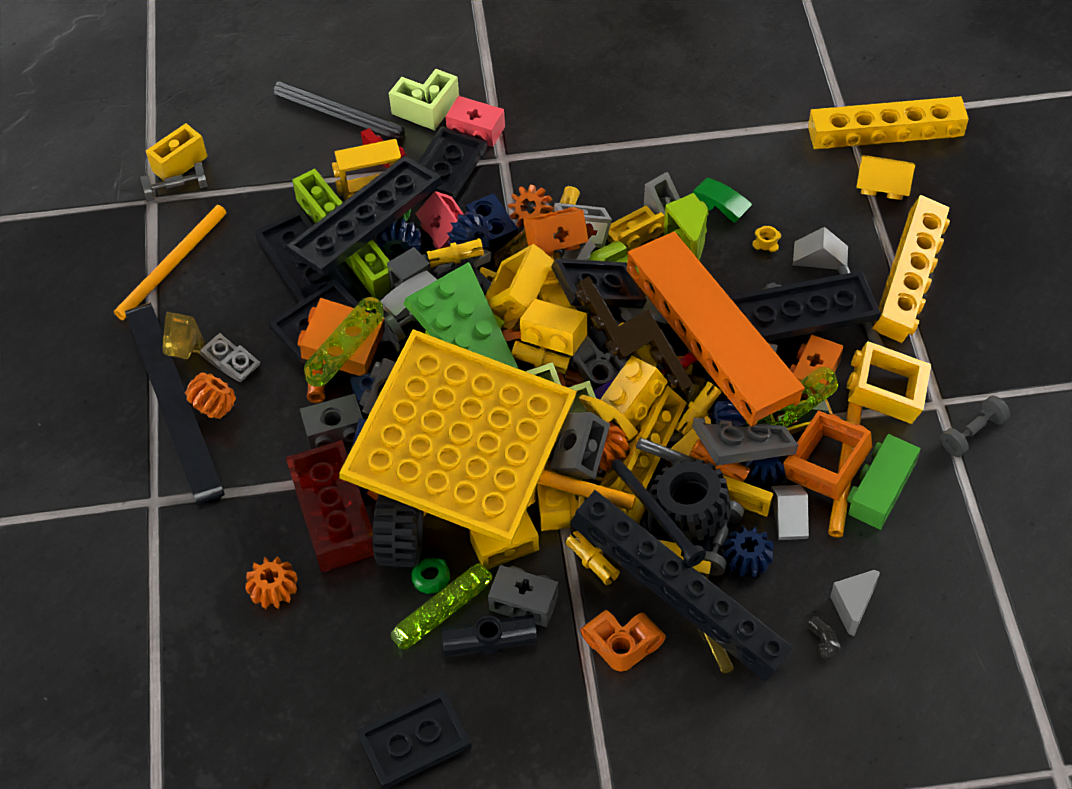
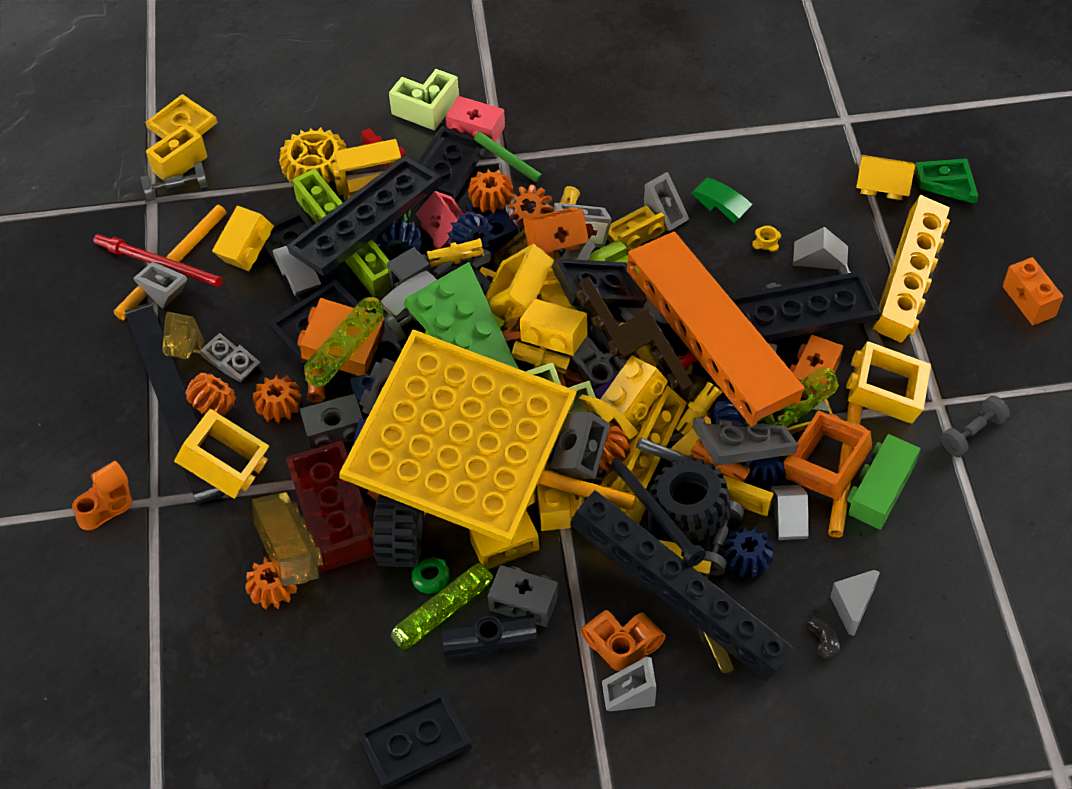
(106, 498): none -> orange piece
(120, 247): none -> red bar
(161, 283): none -> light grey slope
(178, 113): none -> yellow plate
(211, 468): none -> yellow window
(243, 238): none -> yellow brick
(277, 398): none -> orange gear
(286, 539): none -> clear yellow brick
(299, 275): none -> light grey slope
(309, 152): none -> yellow gear
(339, 110): black axle -> none
(490, 191): none -> orange gear
(507, 156): none -> bright green bar
(592, 558): yellow pin -> none
(631, 687): none -> light grey slope
(688, 219): lime slope -> none
(887, 122): yellow brick -> none
(947, 178): none -> green wing
(1032, 291): none -> orange brick

